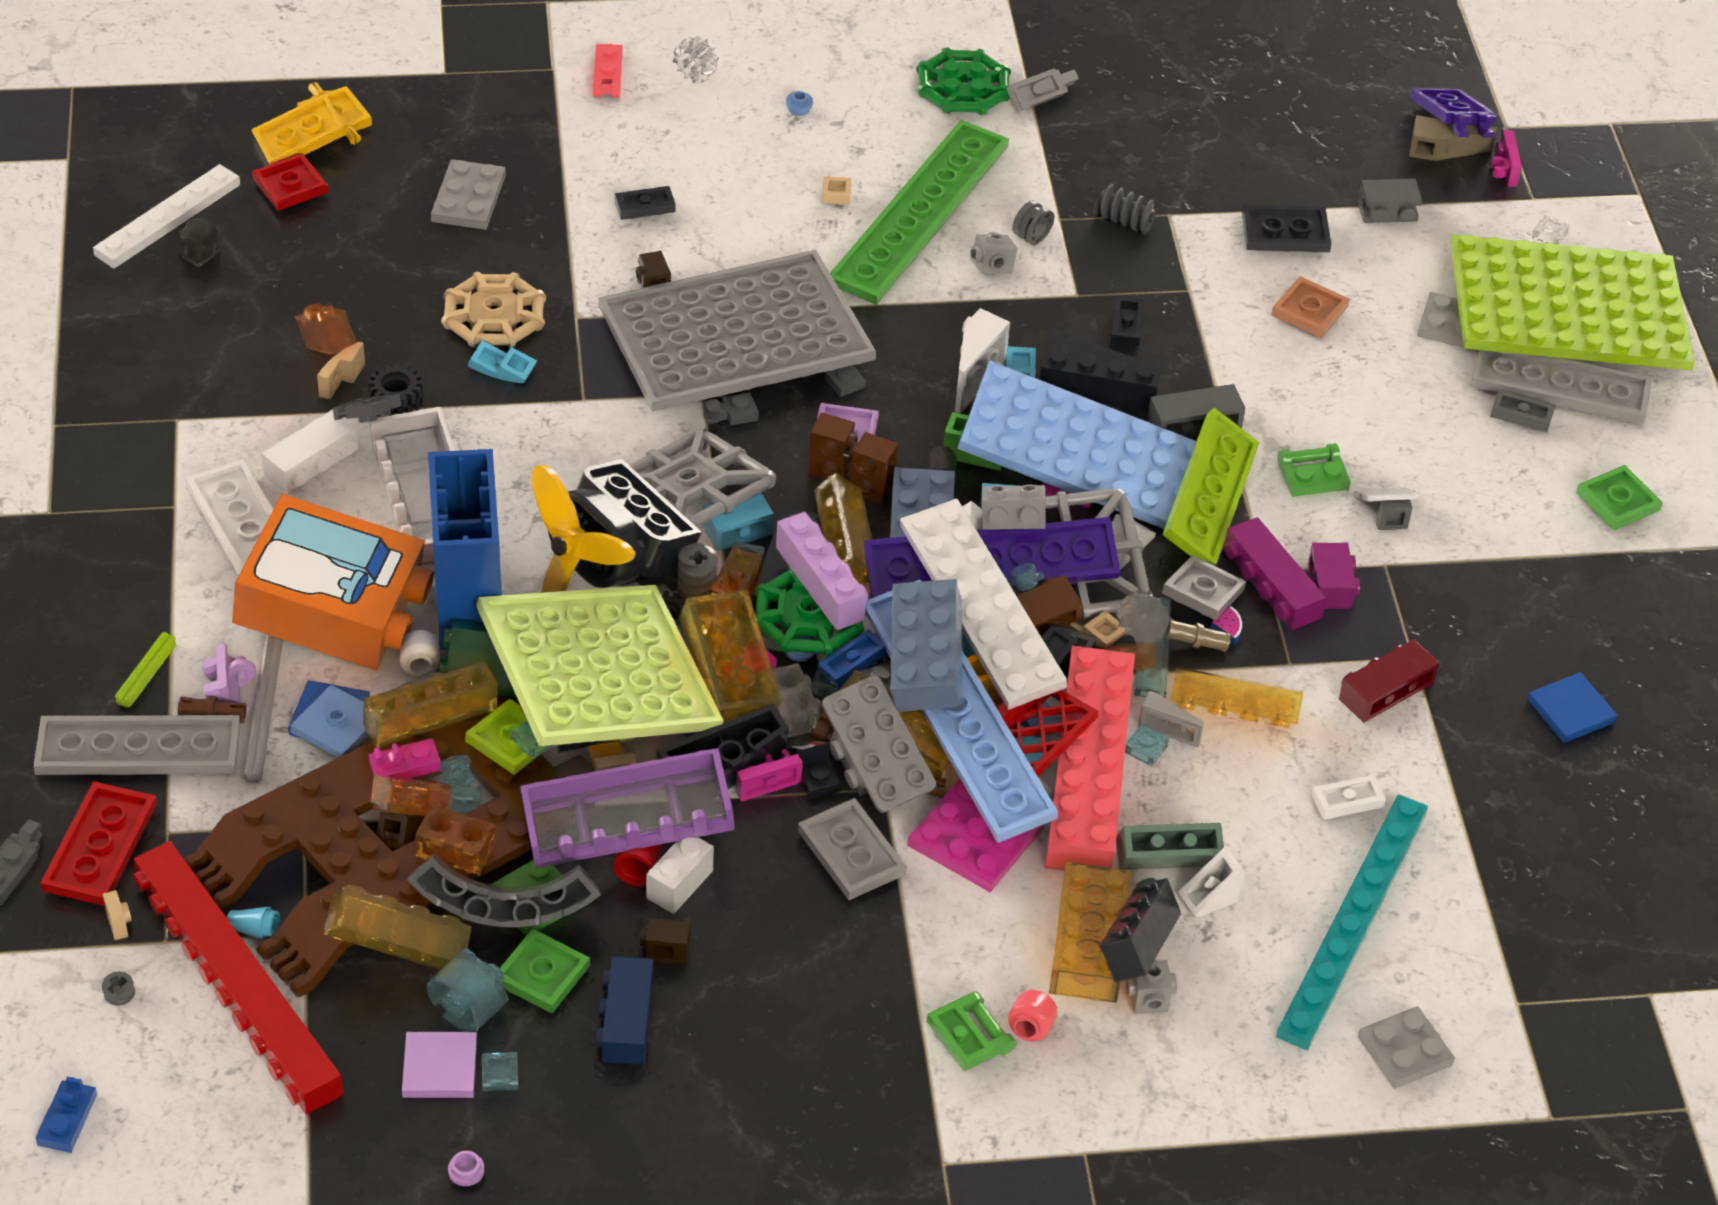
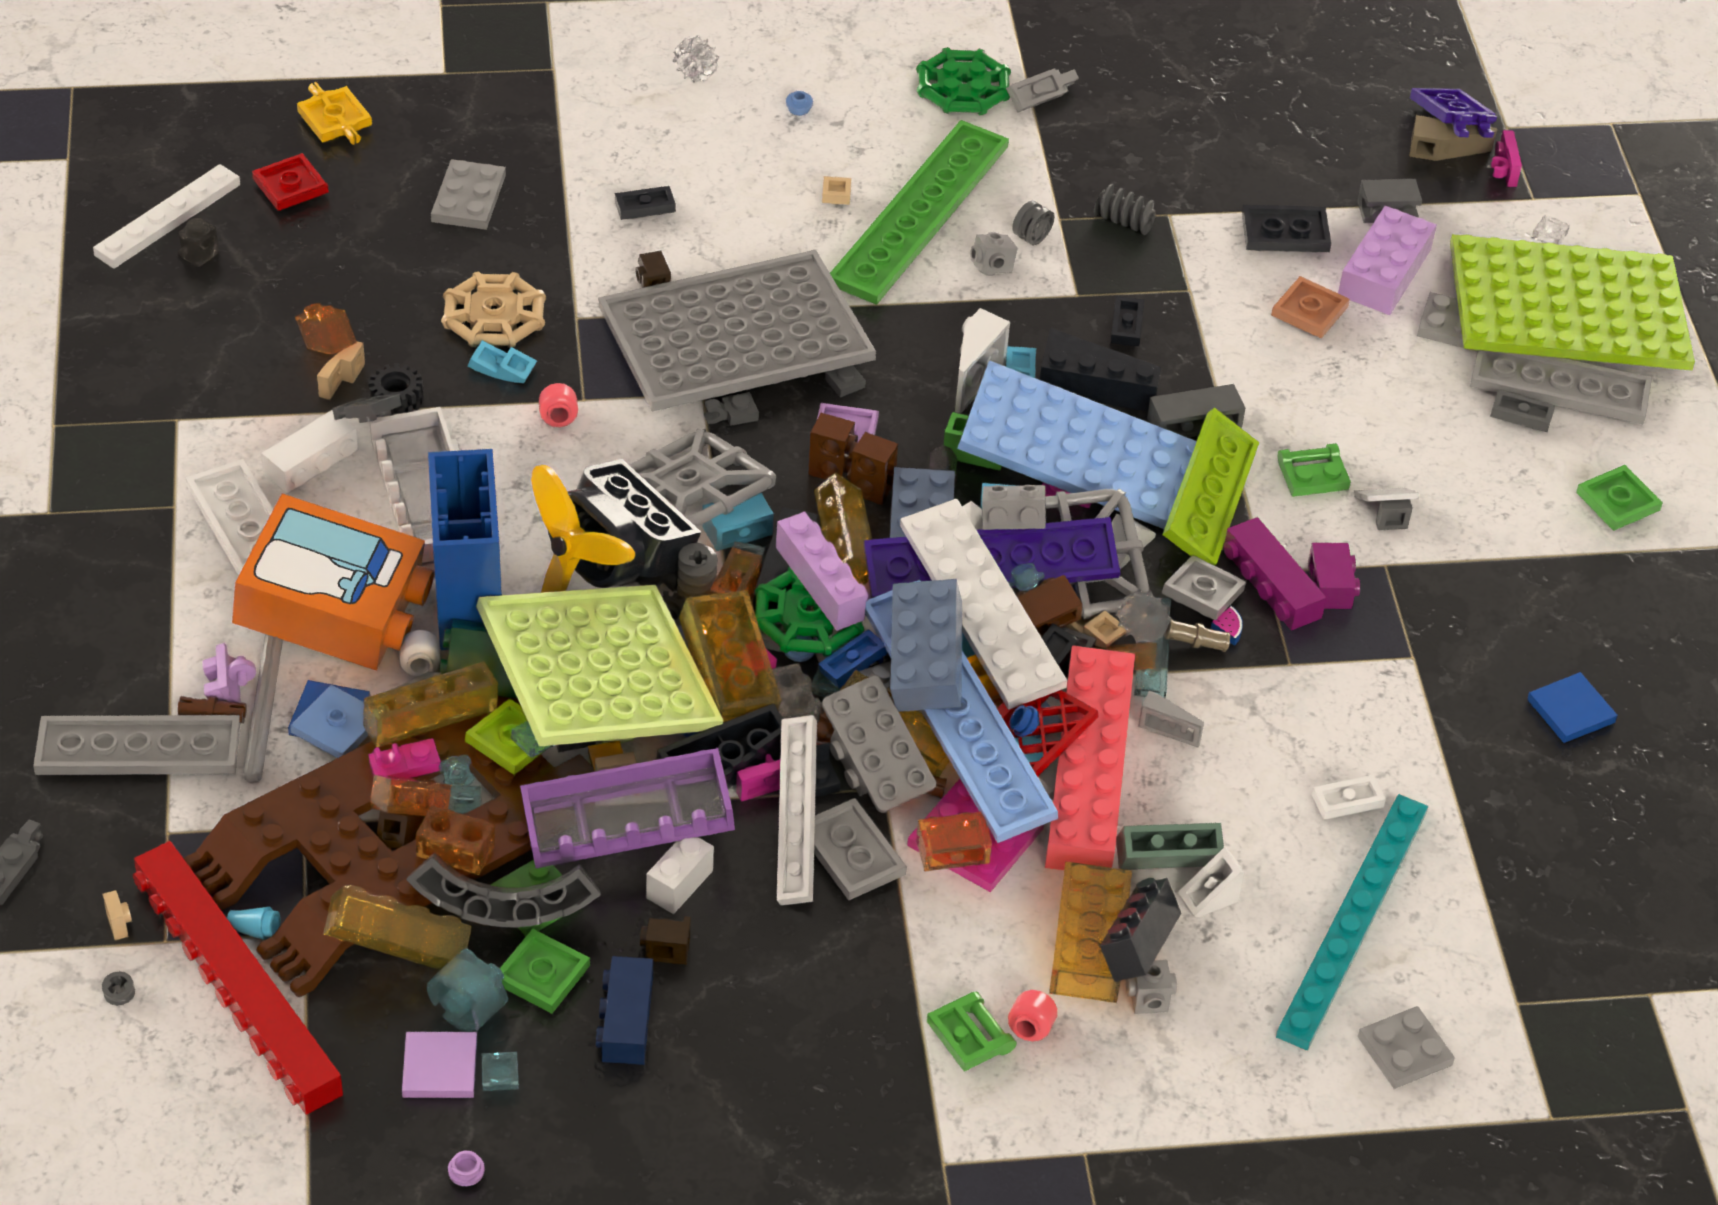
(66, 1115): blue plate -> none
(99, 843): red plate -> none
(145, 670): lime axle -> none
(300, 130): yellow tile -> none
(558, 405): none -> coral head
(608, 70): coral plate -> none
(635, 863): red piece -> none
(797, 810): none -> white plate
(953, 841): none -> clear orange brick
(1024, 720): none -> blue plate
(1146, 745): clear light blue plate -> none
(1238, 696): clear yellow brick -> none
(1387, 260): none -> lavender brick
(1388, 680): dark red brick -> none

